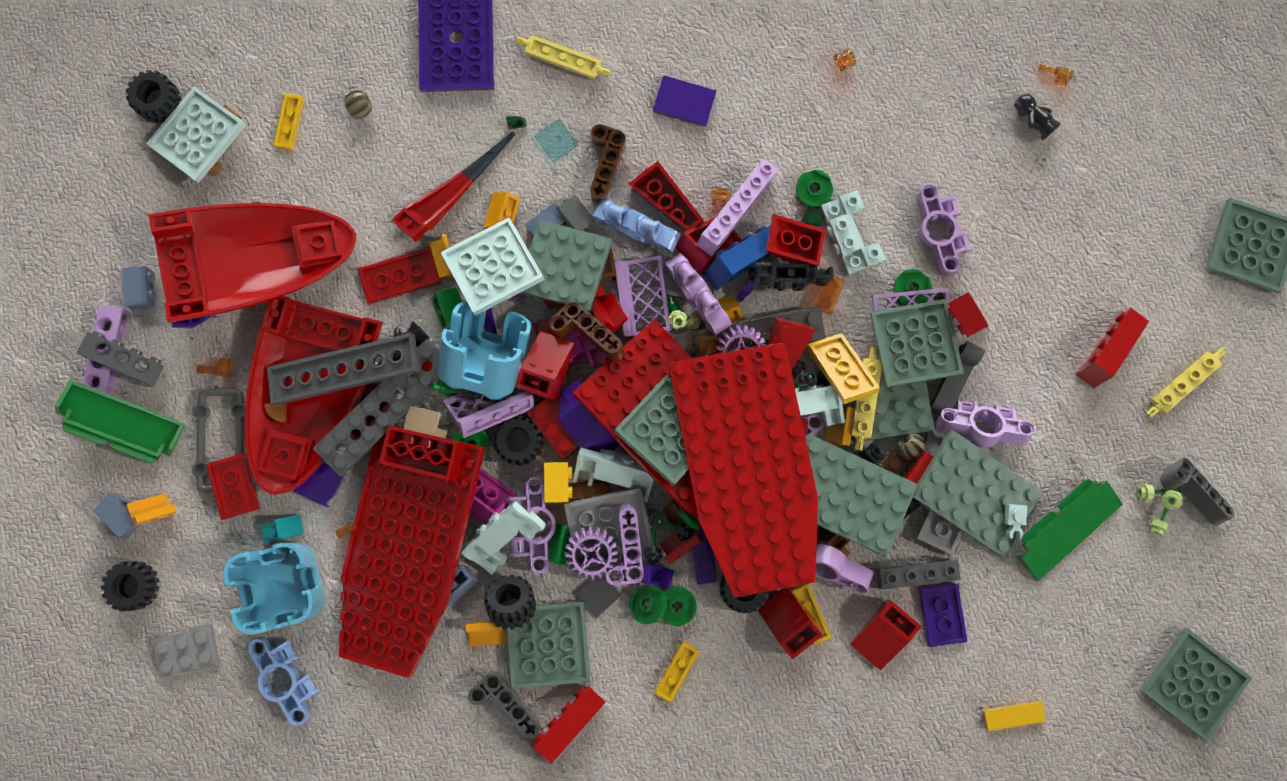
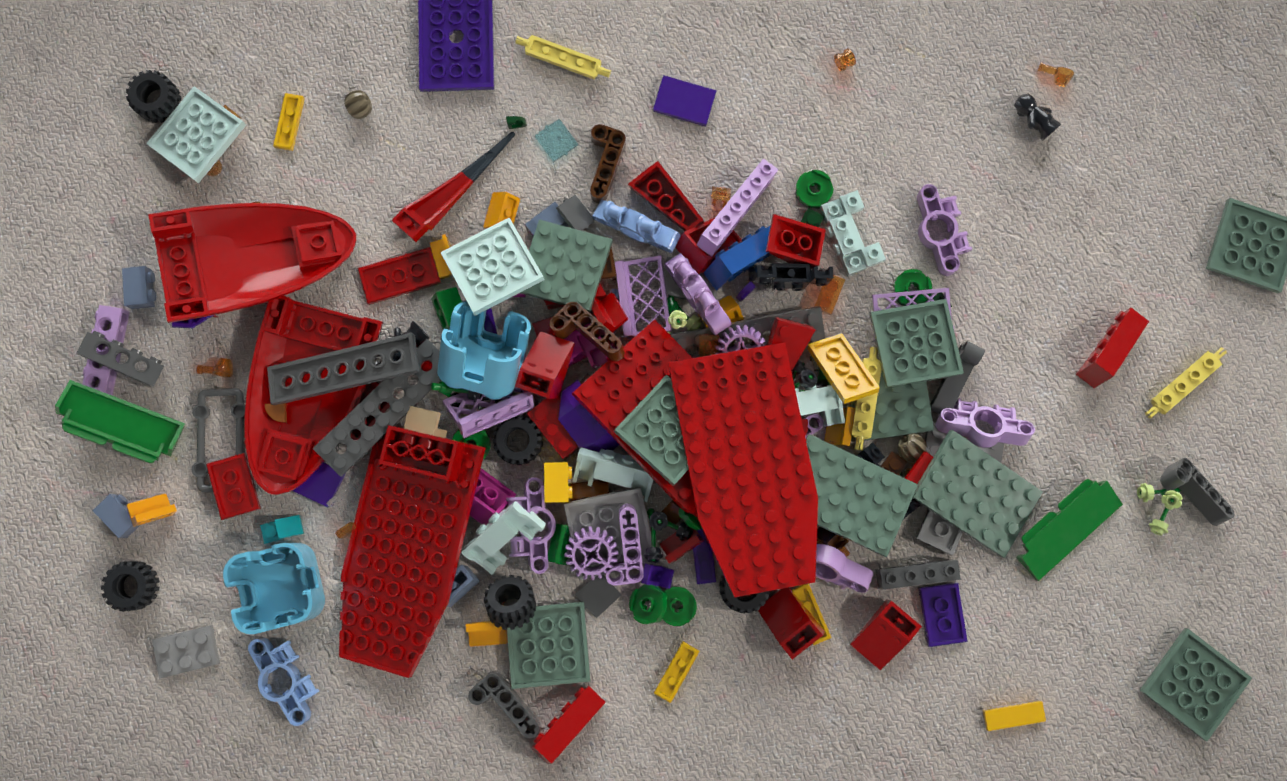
(967, 314): red slope -> none
(1015, 517): light aqua plate -> none

